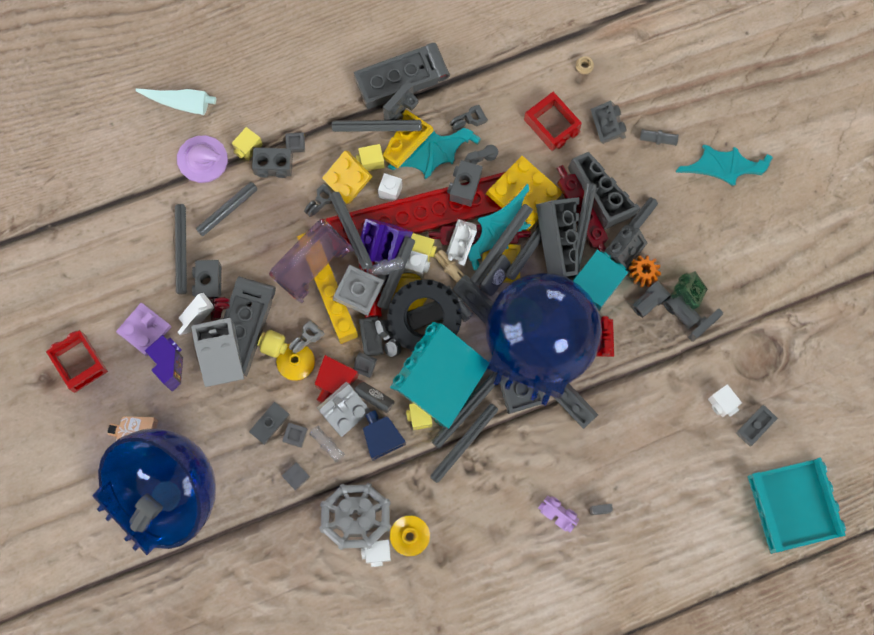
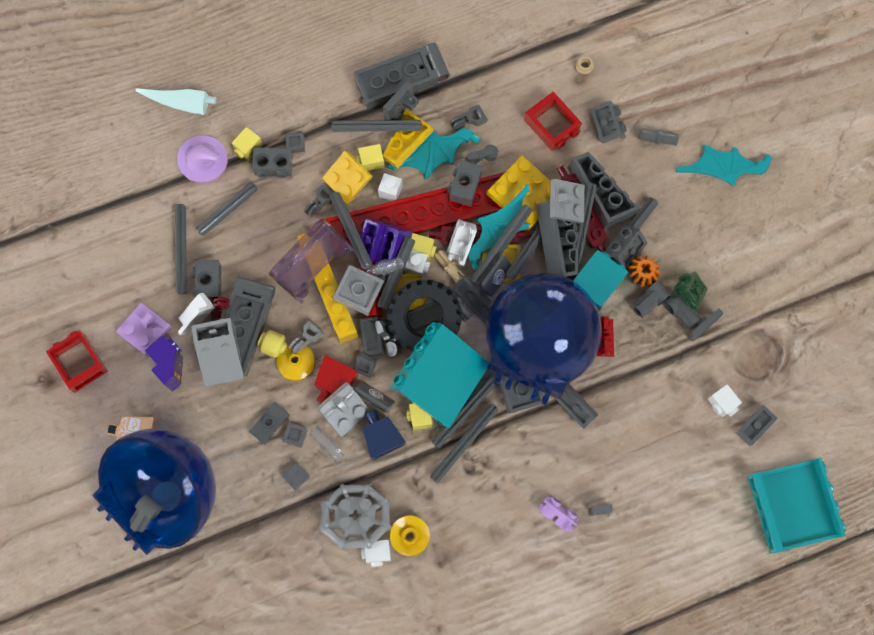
(567, 201): none -> light grey hinge

